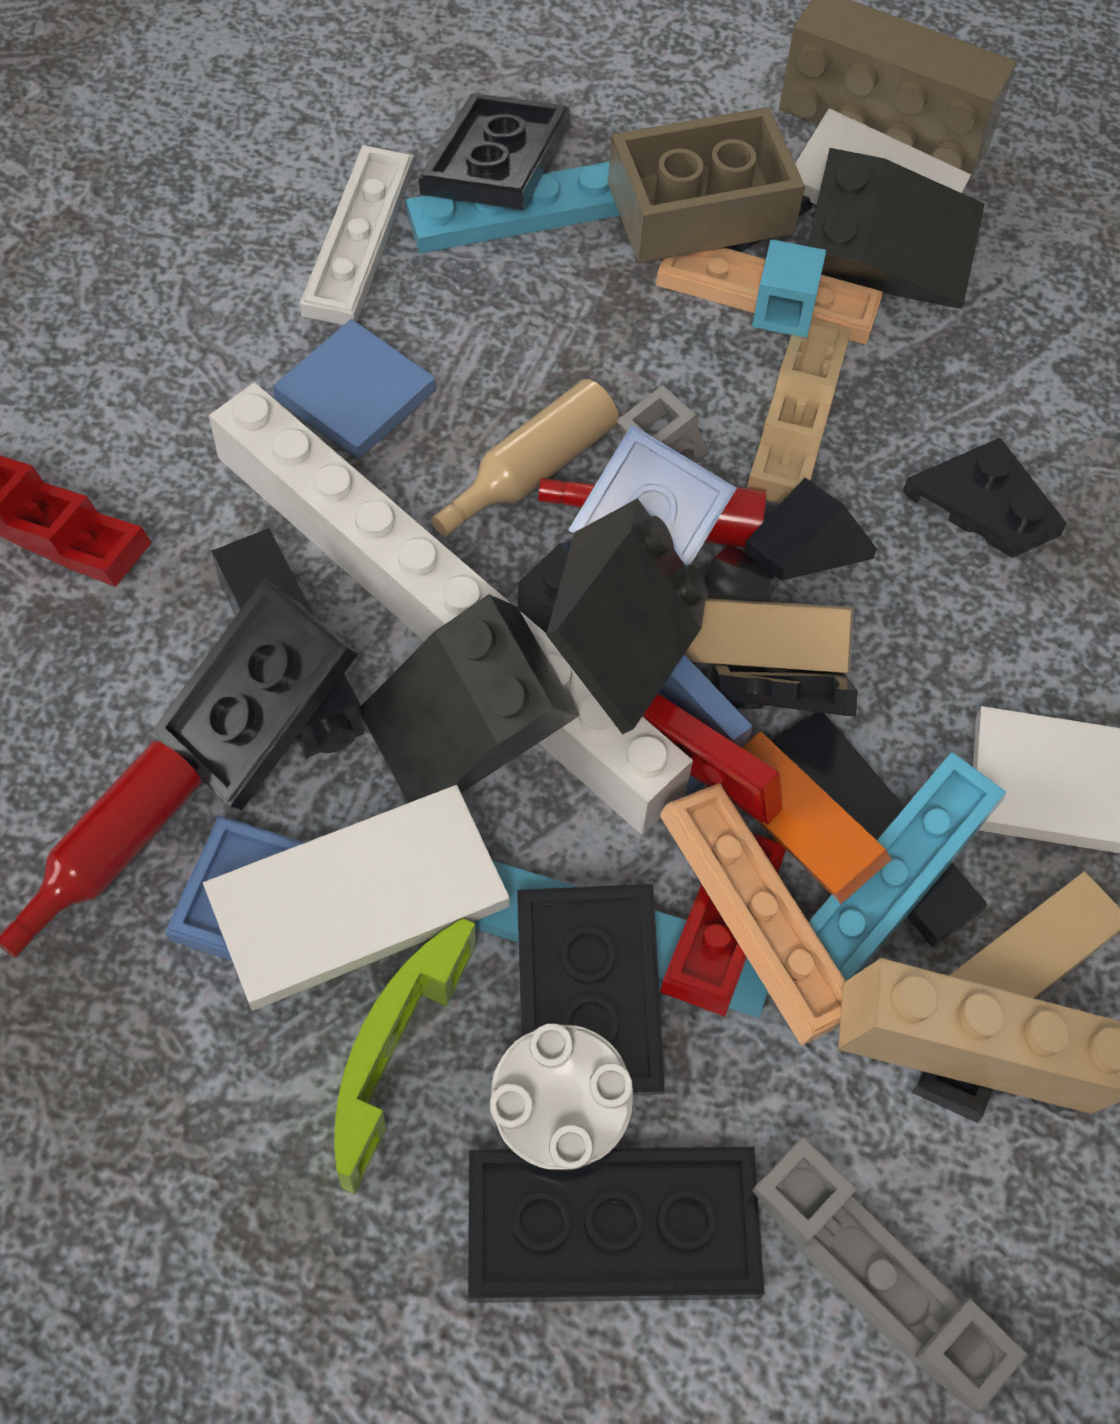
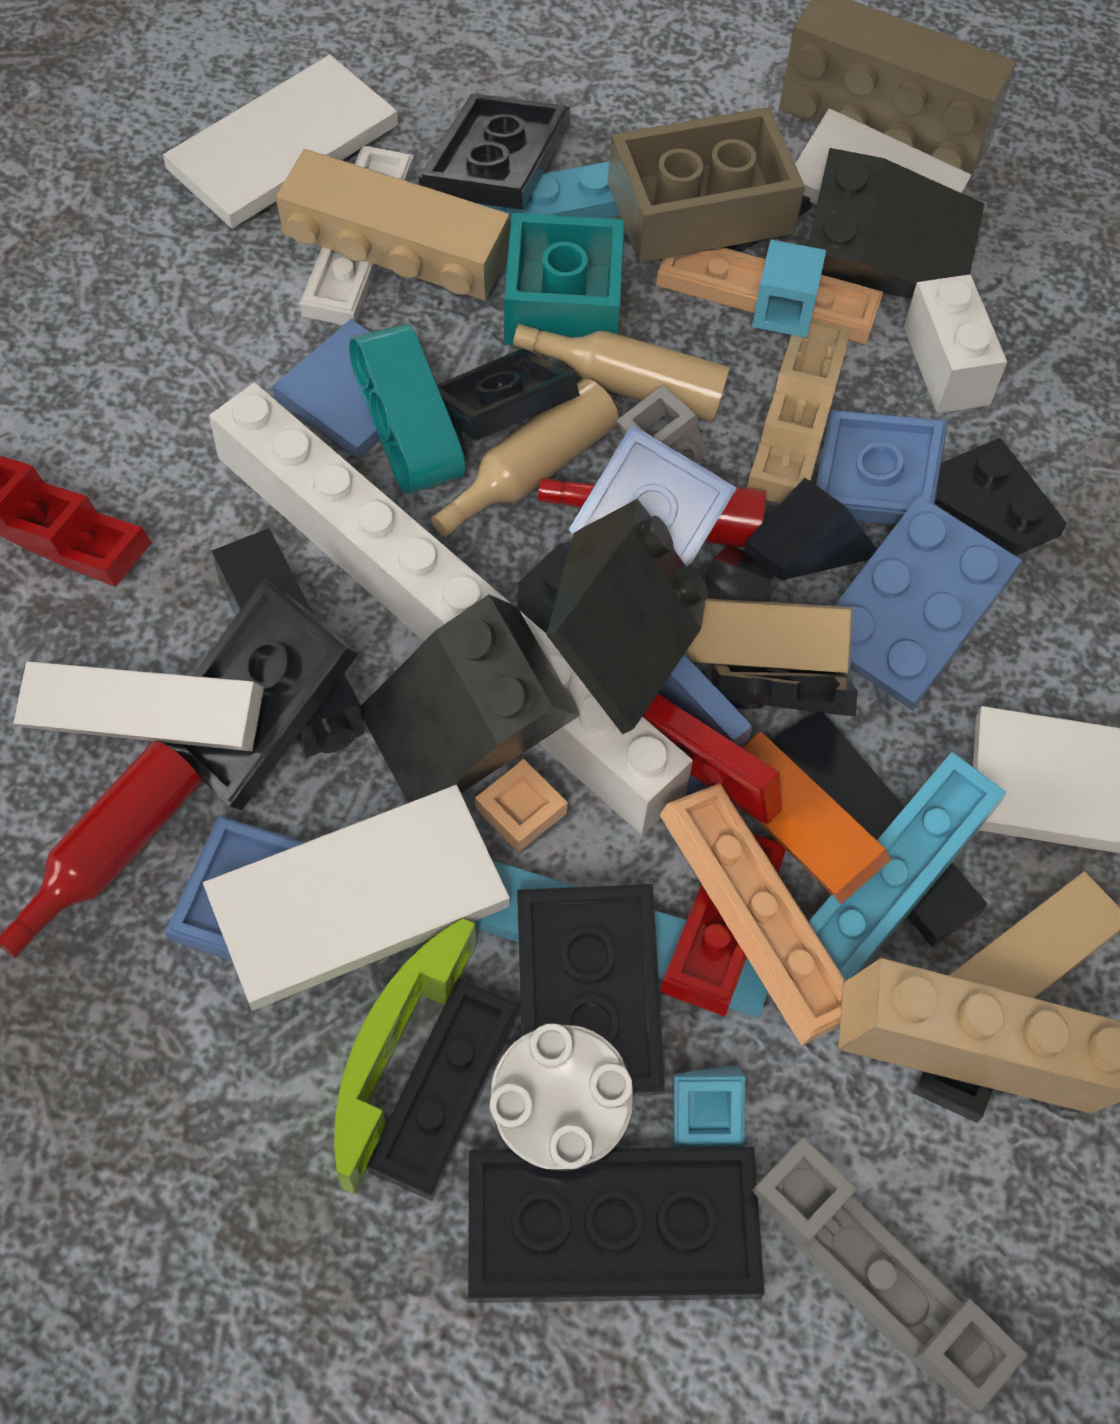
(139, 705): none -> white tile
(249, 153): none -> white tile
(394, 224): none -> tan brick
(406, 408): none -> teal beam
(443, 1089): none -> black tile
(505, 393): none -> black tile
(521, 805): none -> light nougat plate
(563, 274): none -> teal brick
(633, 366): none -> tan piece
(709, 1107): none -> medium azure slope
(881, 463): none -> medium blue tile
(922, 599): none -> medium blue plate
(954, 343): none -> white brick

